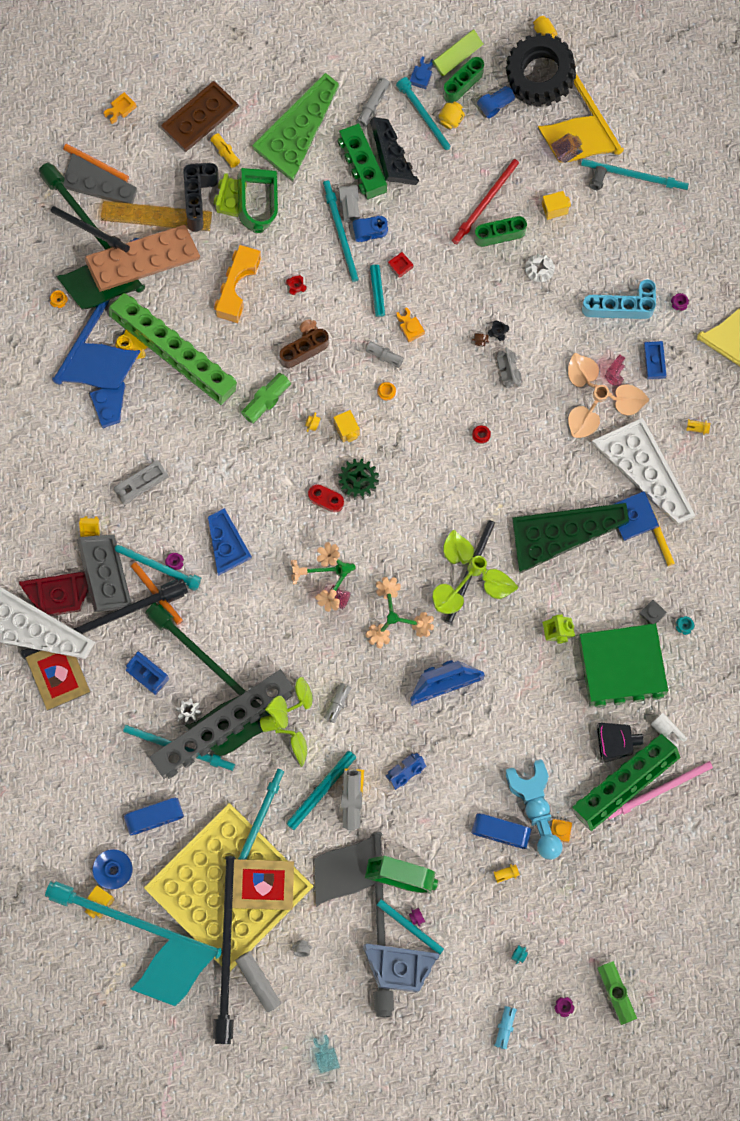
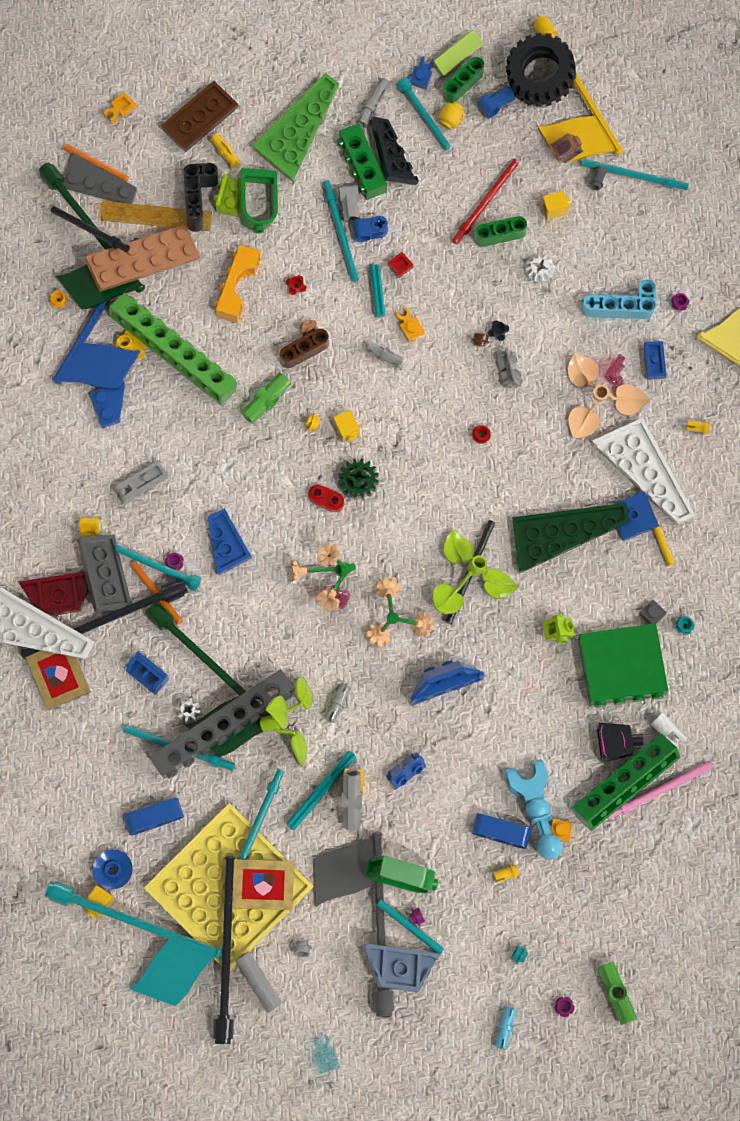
(386, 391): light orange plate -> none

